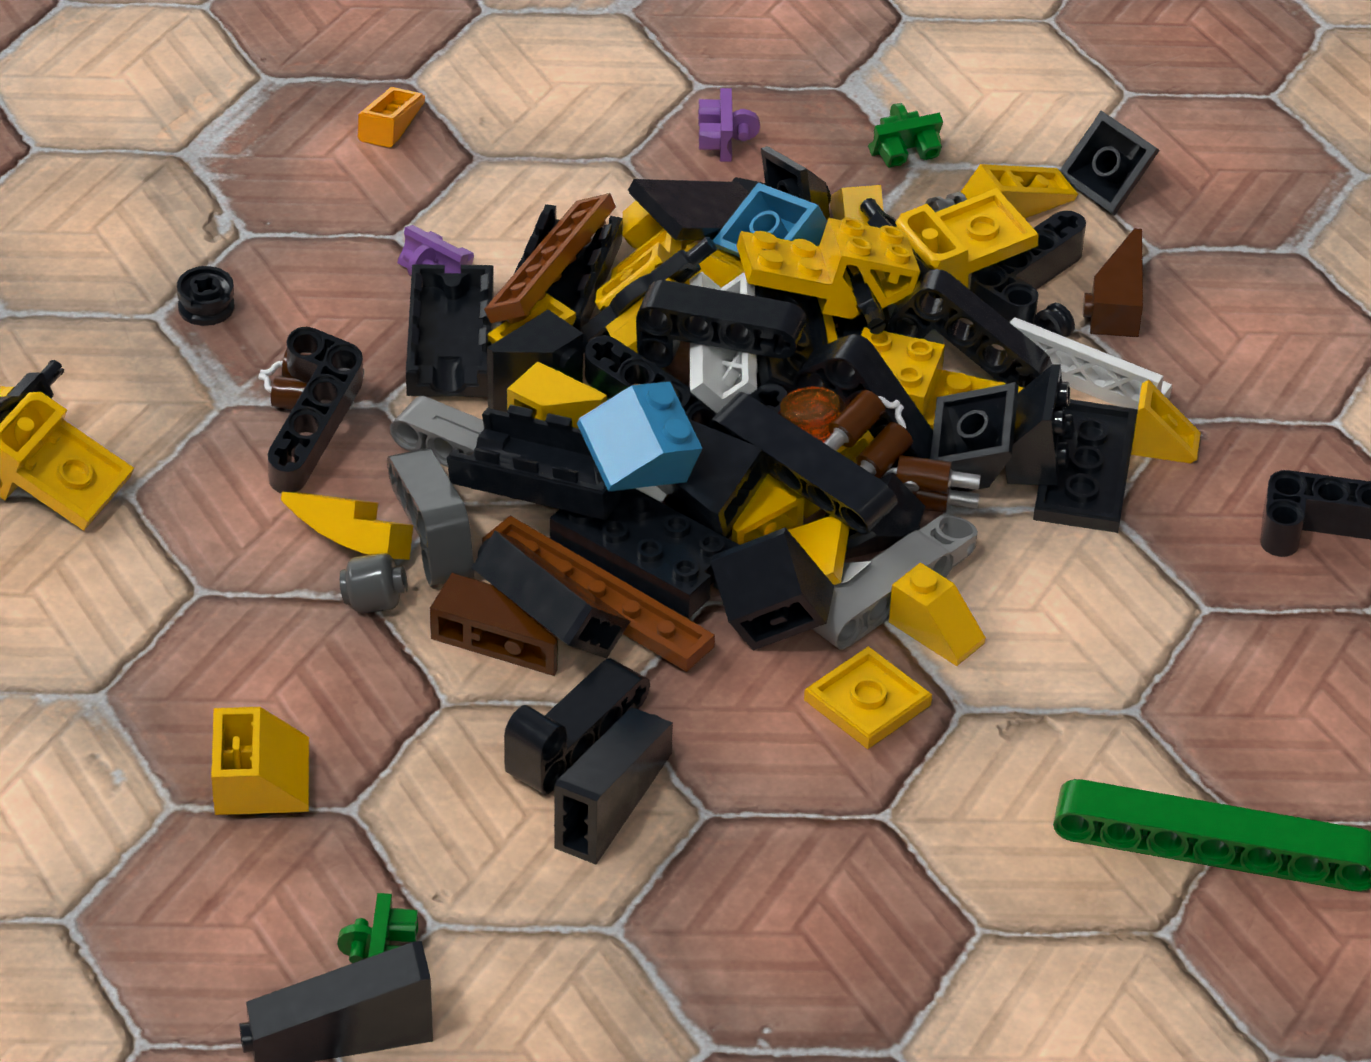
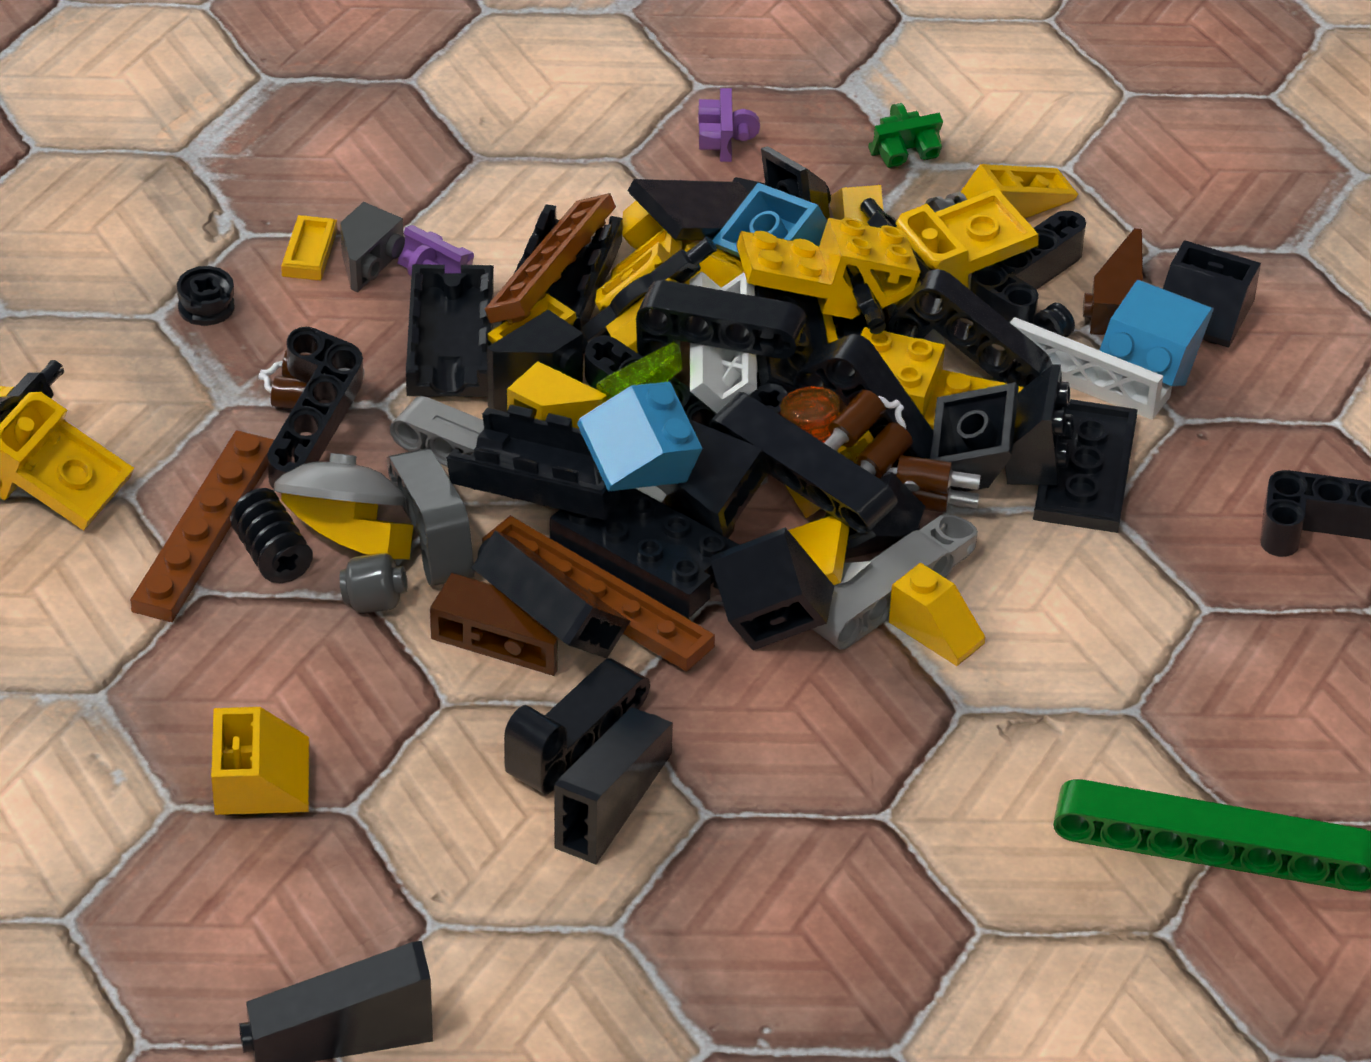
(201, 528): none -> dark orange plate
(270, 536): none -> black piece
(309, 247): none -> yellow tile
(340, 481): none -> light grey dish
(369, 243): none -> dark grey slope
(388, 116): light orange slope -> none
(389, 925): green hips -> none
(653, 368): none -> clear neon green slope
(769, 510): yellow slope -> none
(867, 697): yellow tile -> none
(1108, 162): black slope -> none
(1157, 331): none -> dark azure slope
(1163, 429): yellow slope -> none
(1217, 281): none -> black slope

